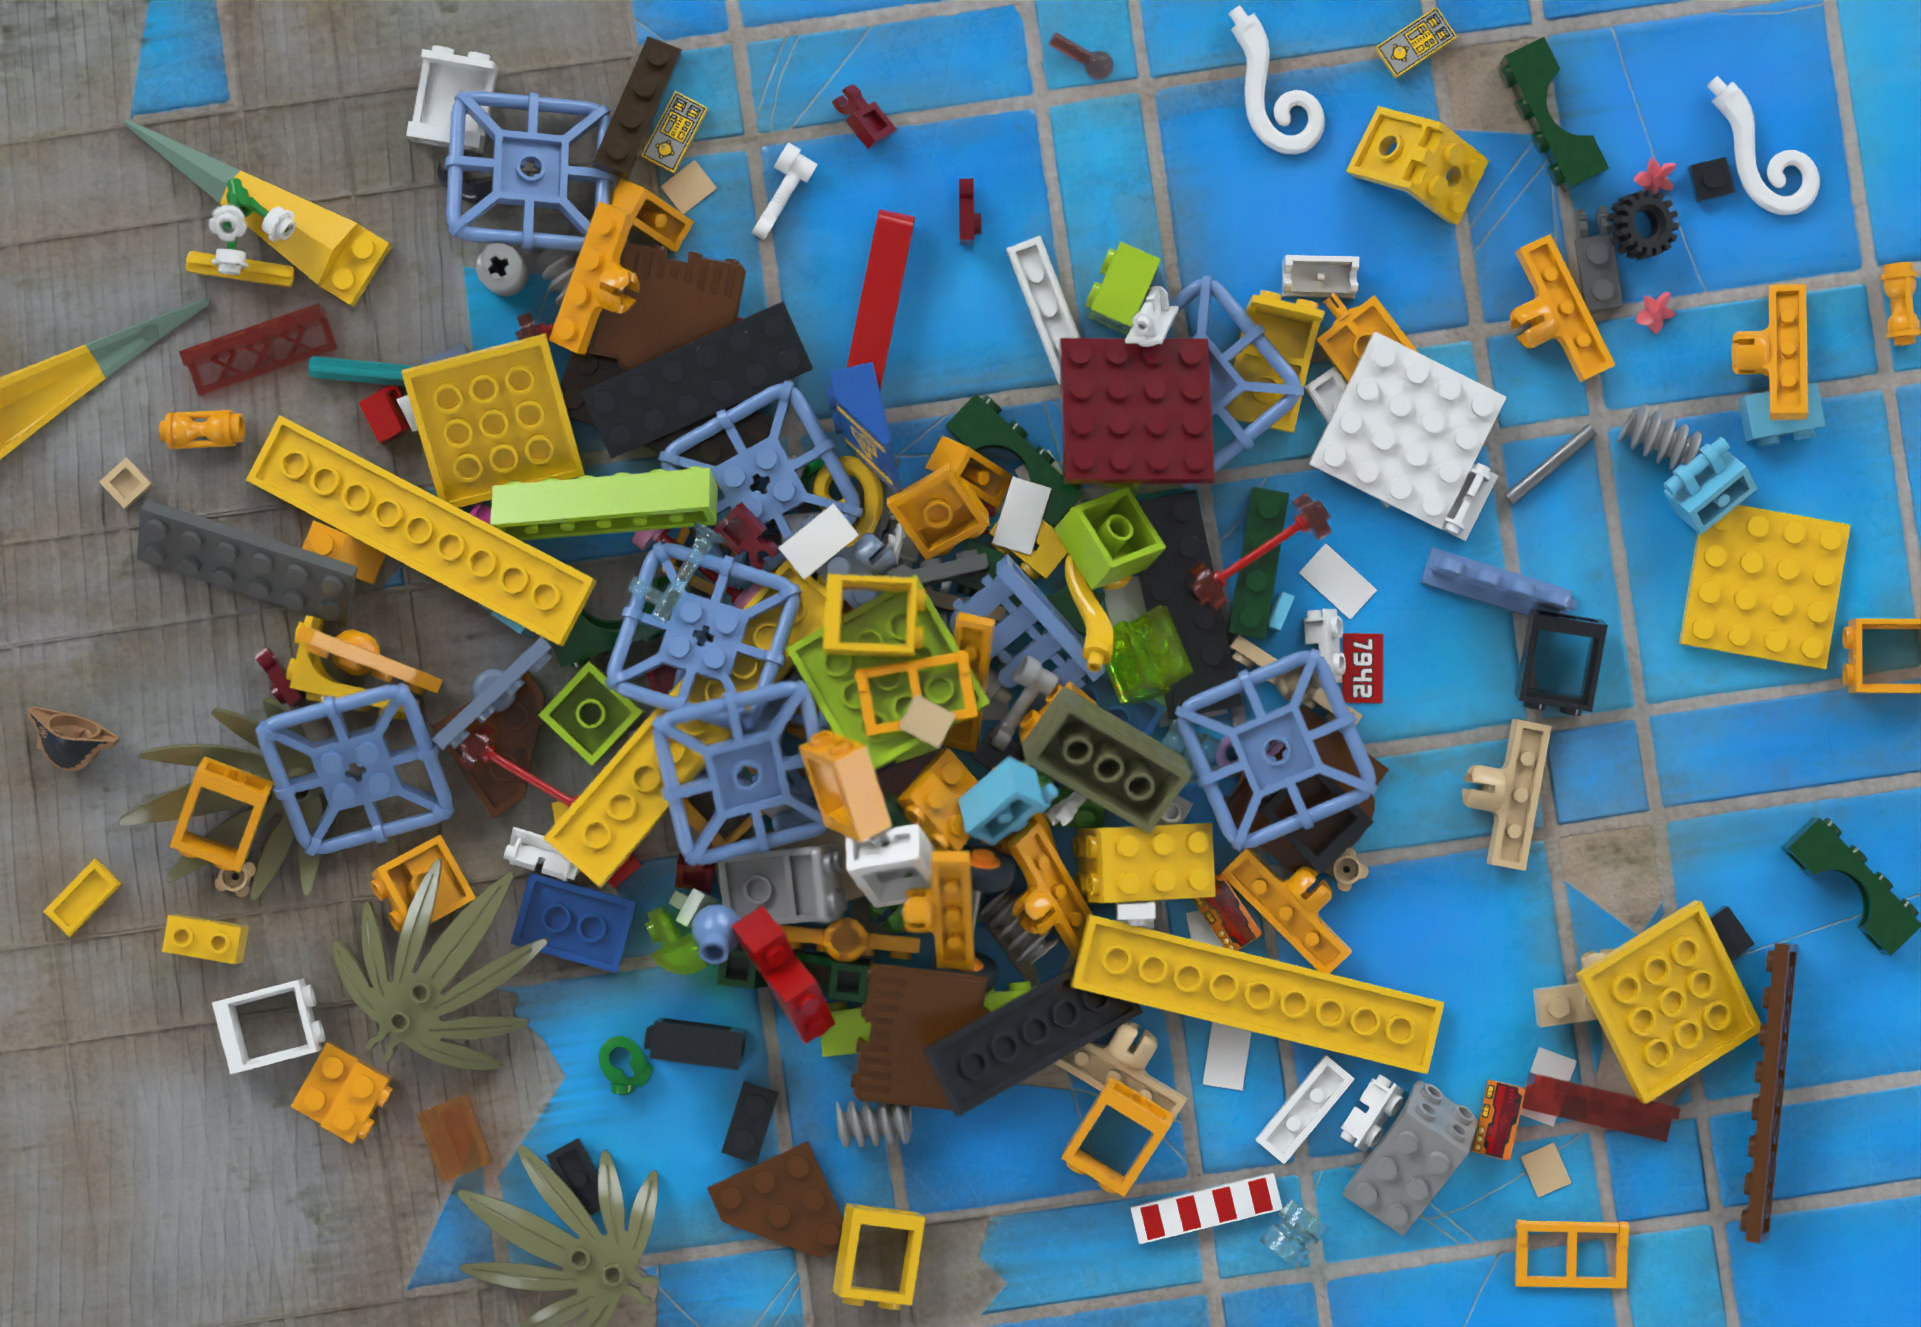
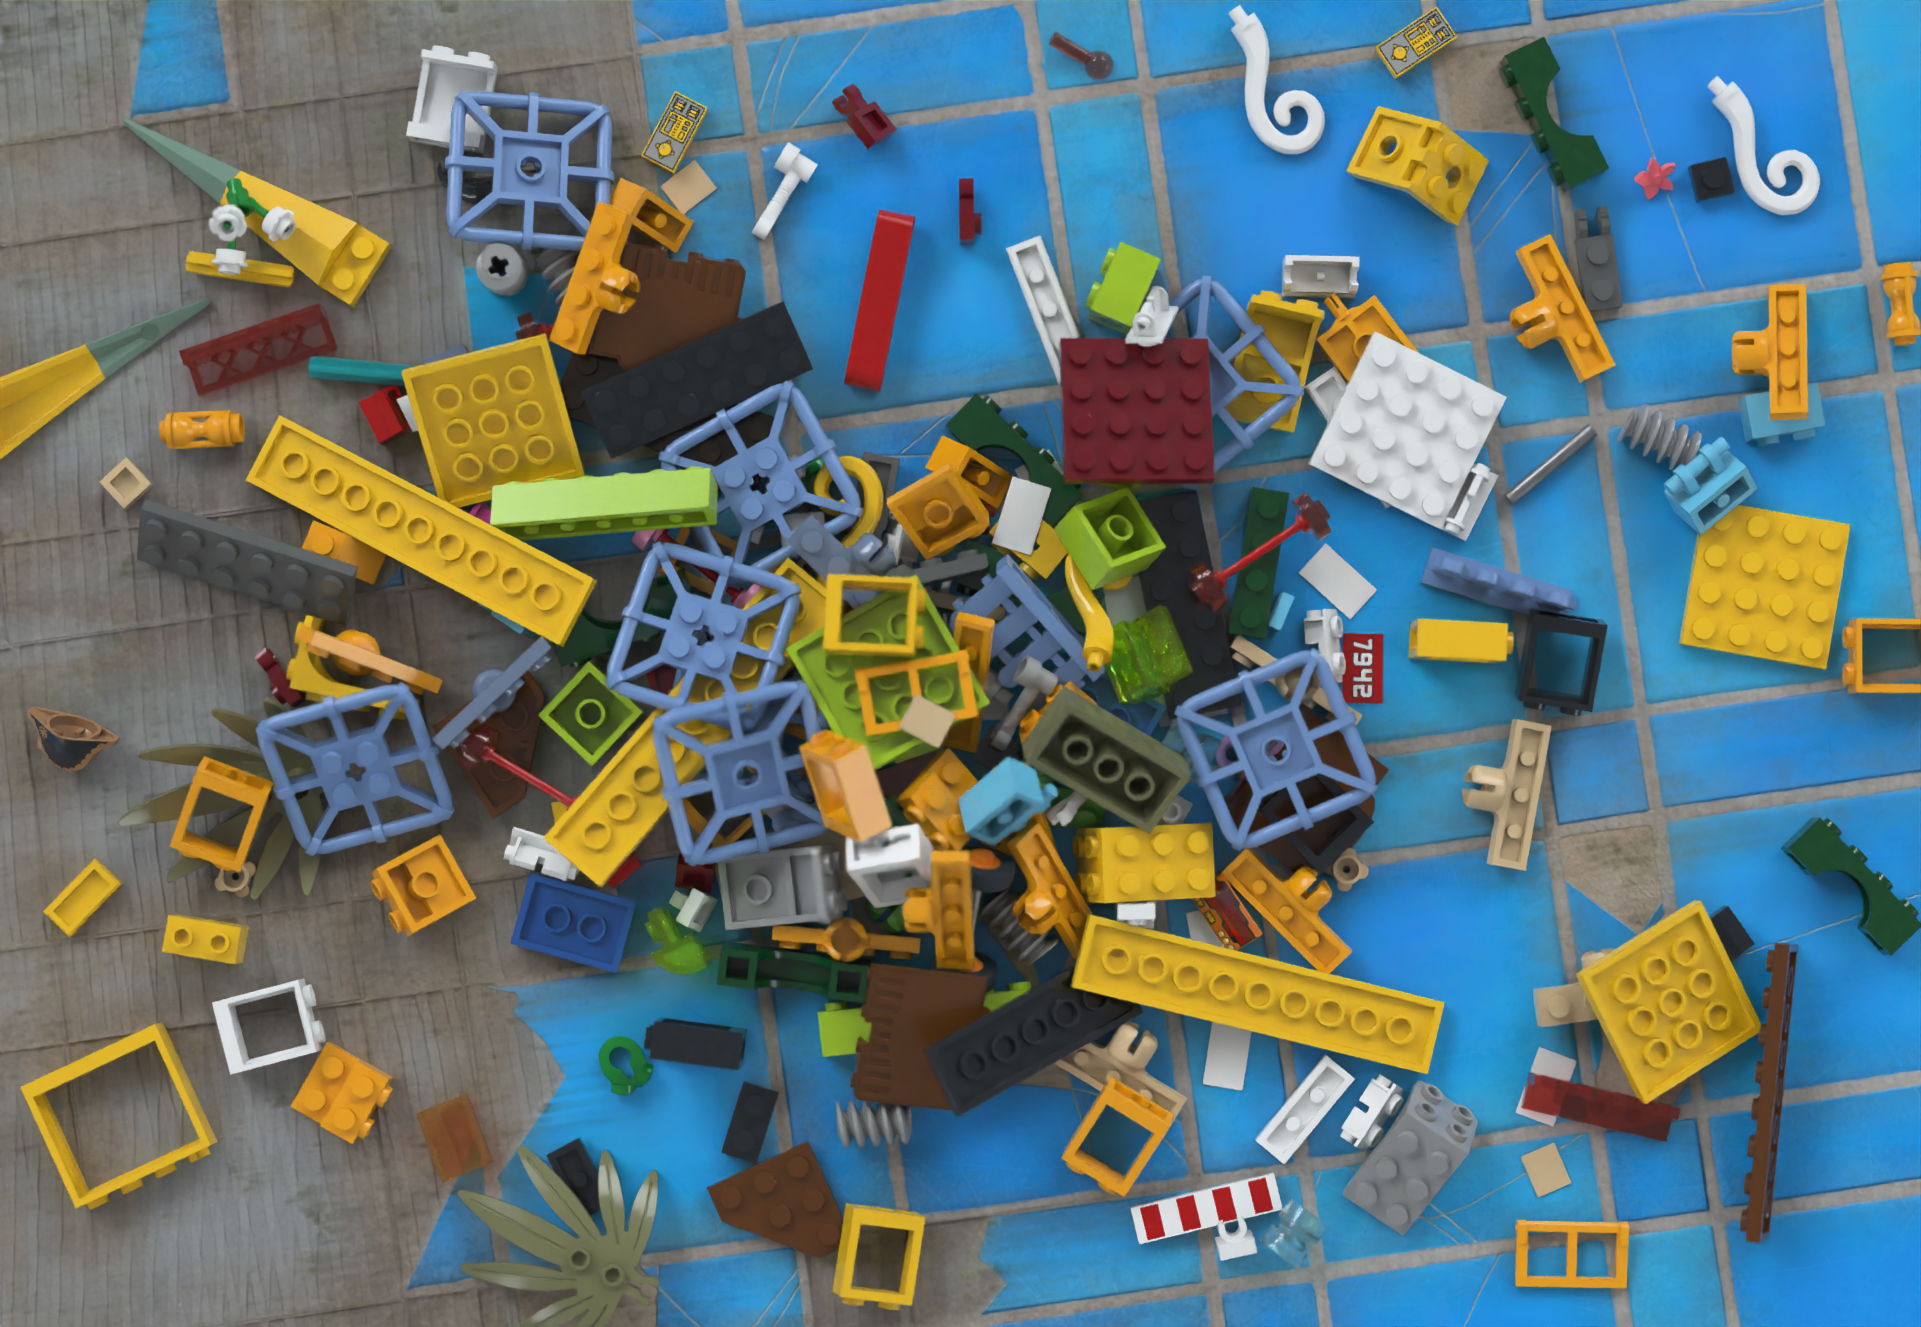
(58, 1146): none -> yellow window
(415, 1000): olive plant -> none
(637, 108): dark brown plate -> none
(668, 600): clear light blue piece -> none
(714, 932): medium blue piece -> none
(743, 533): dark red plate -> none
(785, 974): red arch -> none
(818, 541): white sticker -> none
(863, 420): blue slope -> none
(1236, 1243): none -> white tile
(1459, 641): none -> yellow window
(1499, 1119): slope -> none
(1655, 312): coral plant -> none
(1659, 218): black tyre -> none

